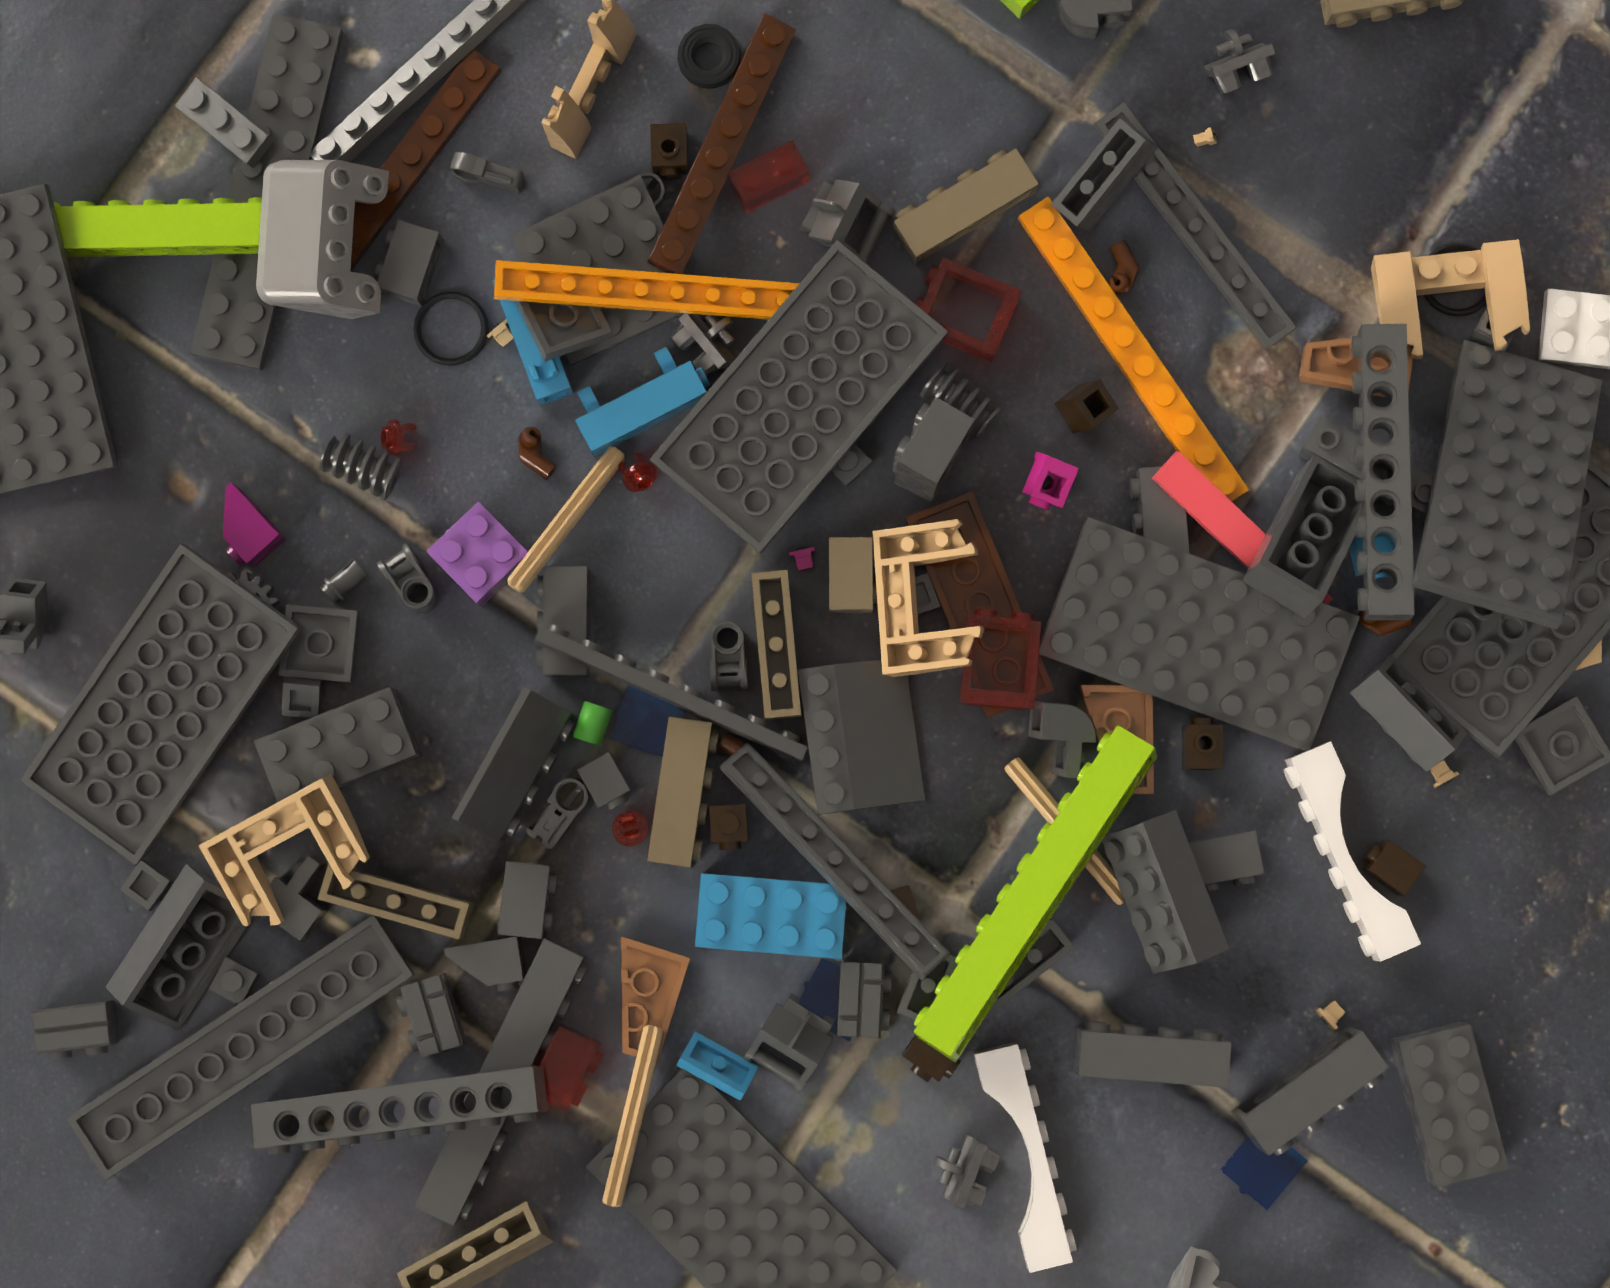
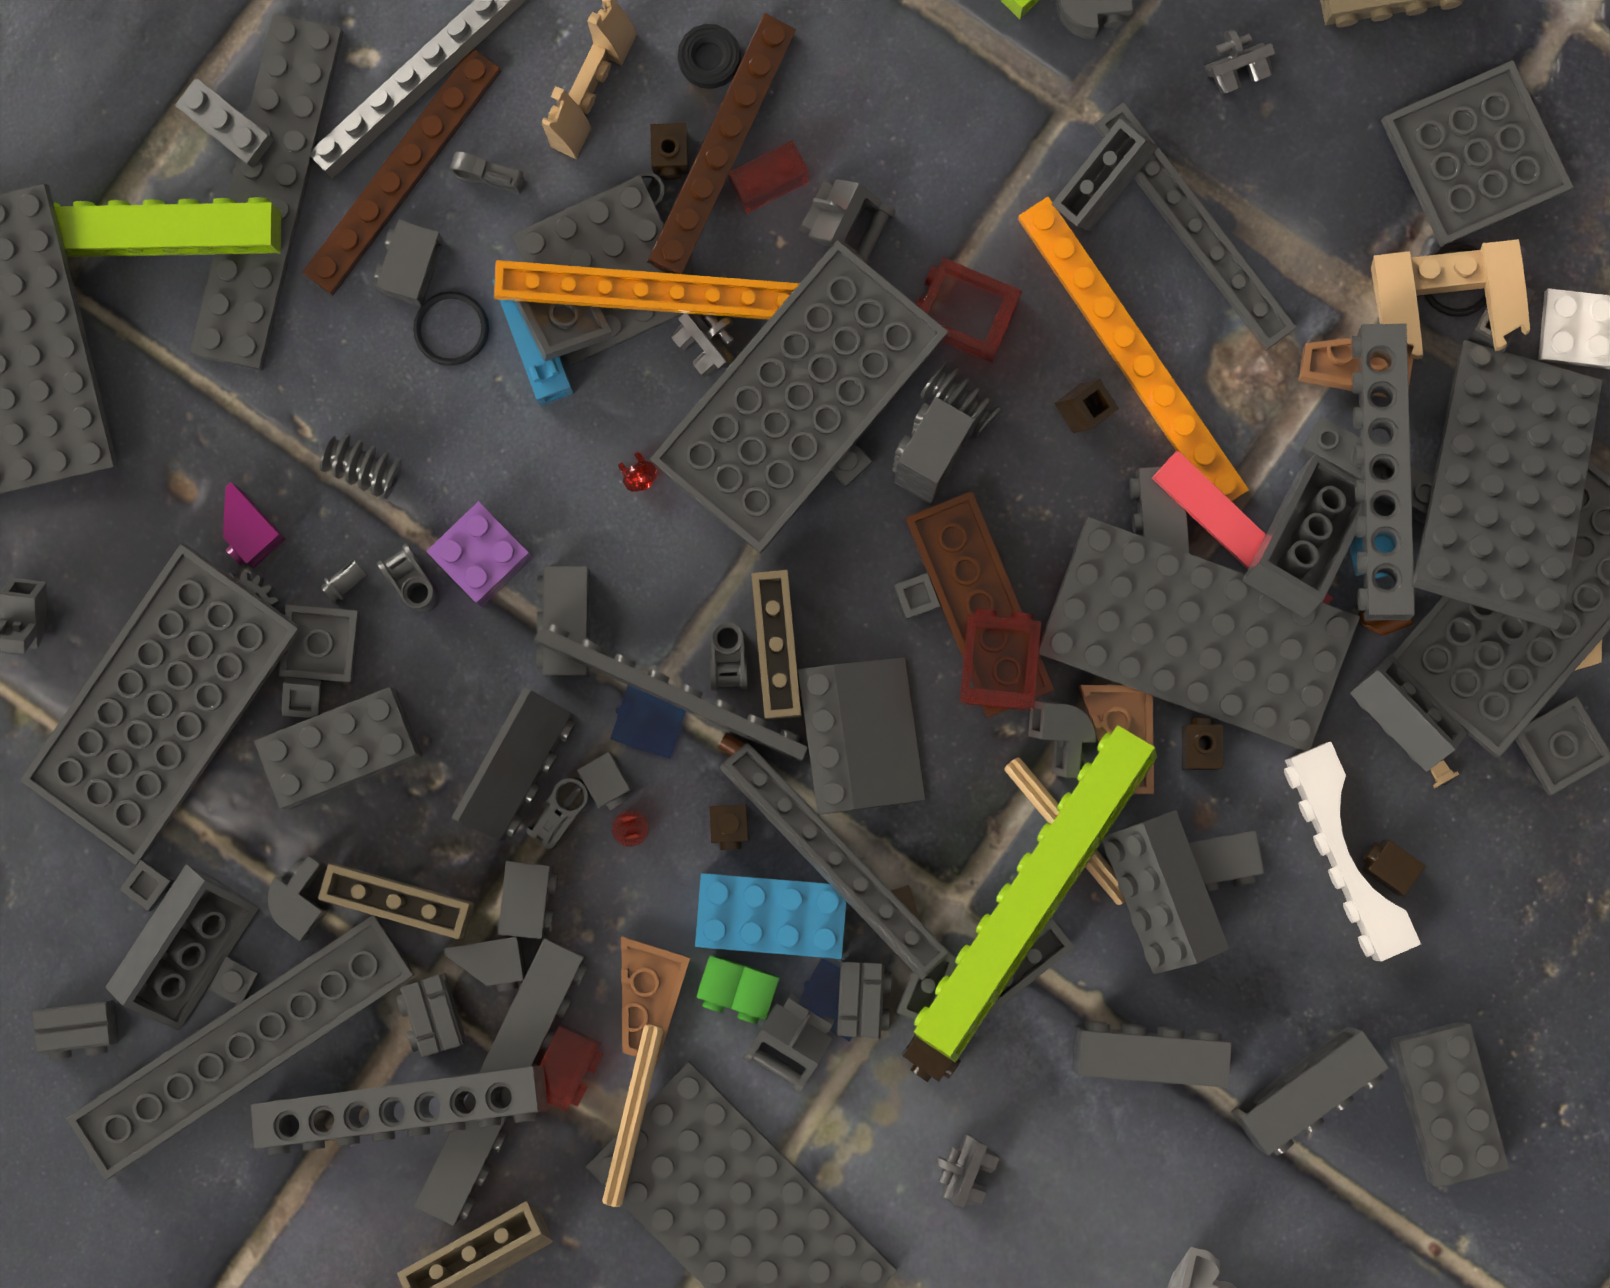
(235, 850): tan wedge -> none
(310, 236): light grey windscreen -> none
(392, 437): clear red plate -> none
(501, 333): tan piece -> none
(531, 453): reddish brown arm -> none
(565, 519): tan axle -> none
(592, 723): bright green piece -> none
(642, 407): dark azure brick -> none
(681, 792): dark tan brick -> none
(717, 1066): dark azure plate -> none
(737, 988): none -> bright green brick
(803, 557): dark pink piece -> none
(851, 575): dark tan brick -> none
(895, 555): tan wedge -> none
(964, 206): dark tan brick -> none
(1042, 1229): white arch -> none
(1060, 476): dark pink brick -> none
(1126, 270): reddish brown arm -> none
(1206, 137): tan piece -> none
(1260, 1174): clear blue piece -> none
(1331, 1014): tan piece -> none
(1477, 153): none -> dark grey plate

